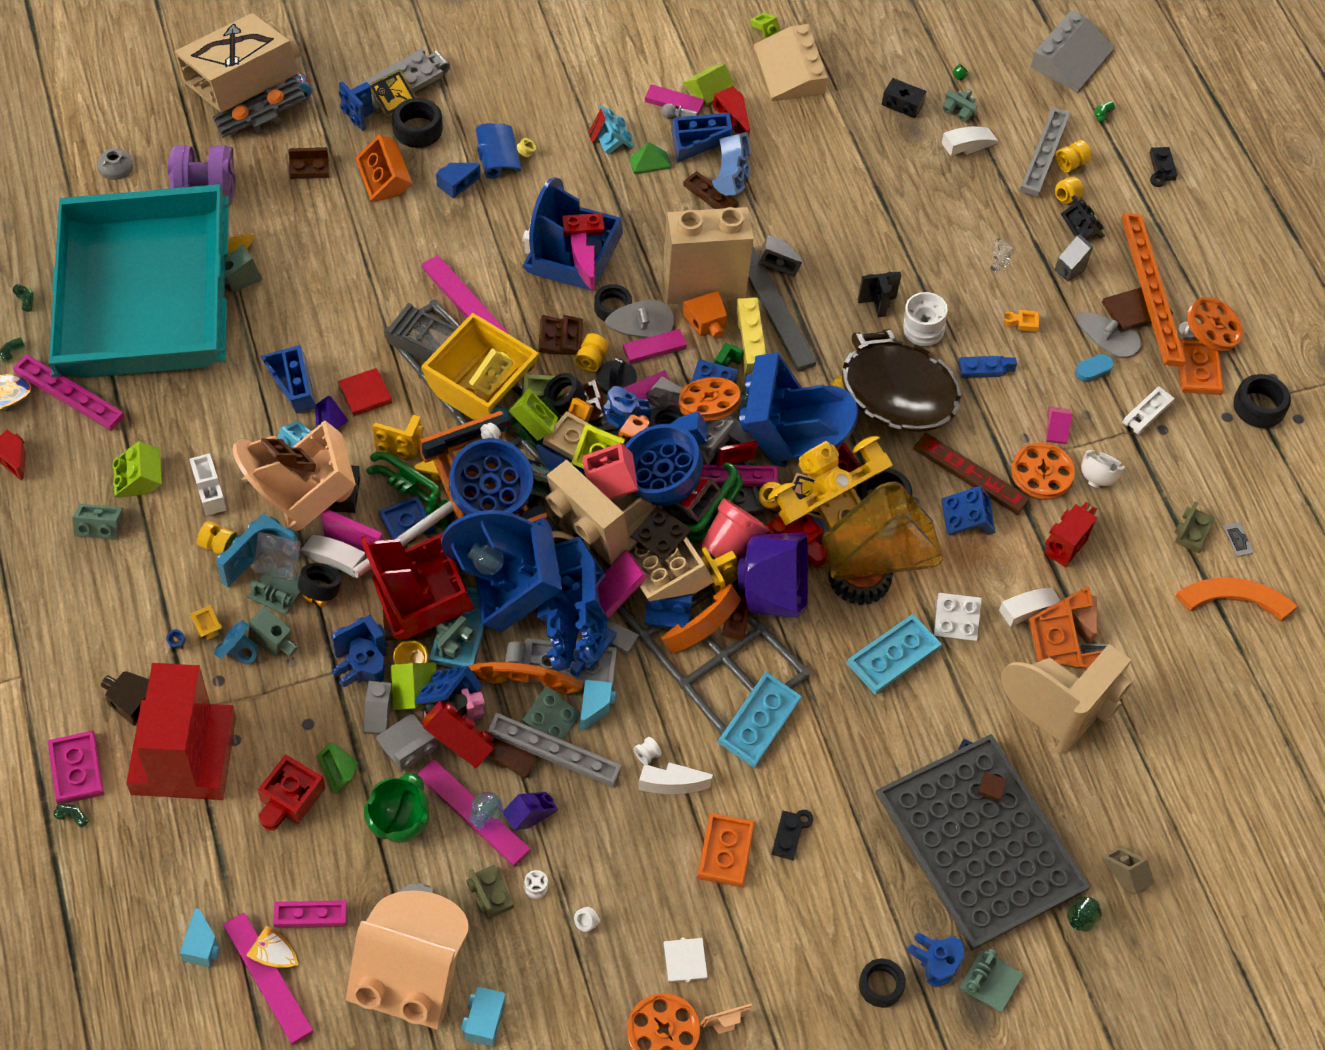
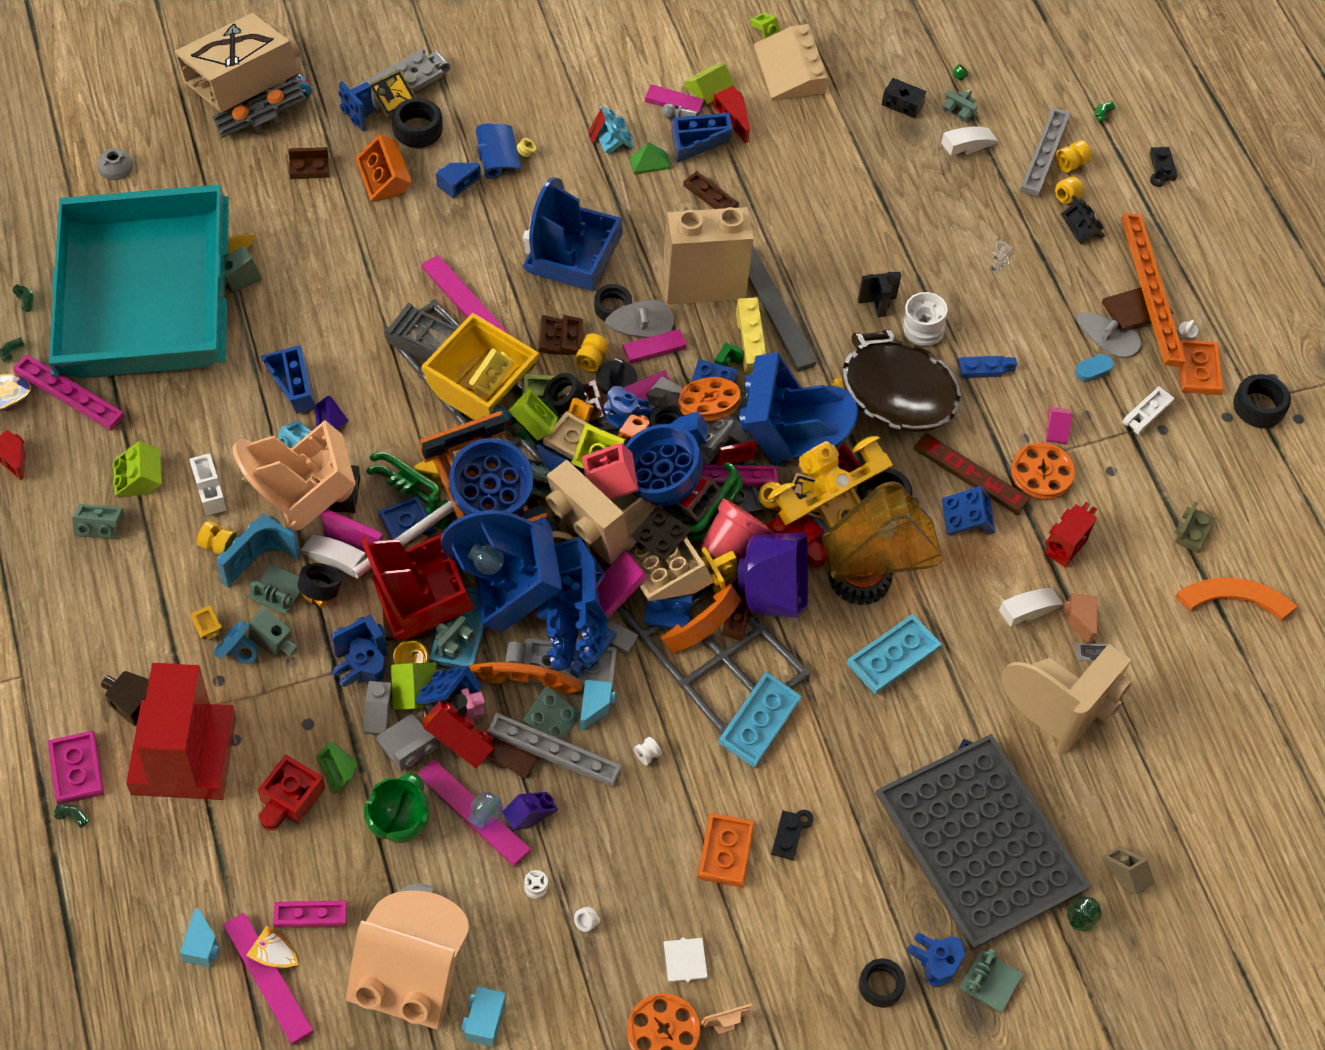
(177, 634): blue hinge -> none
(186, 172): medium lavender piece -> none
(276, 556): clear hinge -> none
(290, 456): reddish brown slope -> none
(364, 391): red tile -> none
(399, 442): yellow bracket -> none
(490, 431): white plate -> none
(490, 890): olive bracket -> none
(584, 258): dark pink slope -> none
(585, 223): red bracket -> none
(673, 780): white slope -> none
(706, 314): orange torso -> none
(734, 164): medium blue brick -> none
(779, 256): dark grey slope -> none
(957, 616): white hinge -> none
(991, 786): reddish brown tile -> none
(1025, 320): light orange plate -> none
(1056, 635): orange wing -> none
(1072, 52): light grey slope -> none
(1074, 258): slope -> none
(1101, 469): white cylinder -> none
(1214, 324): orange wedge -> none
(1238, 539): sticker -> none

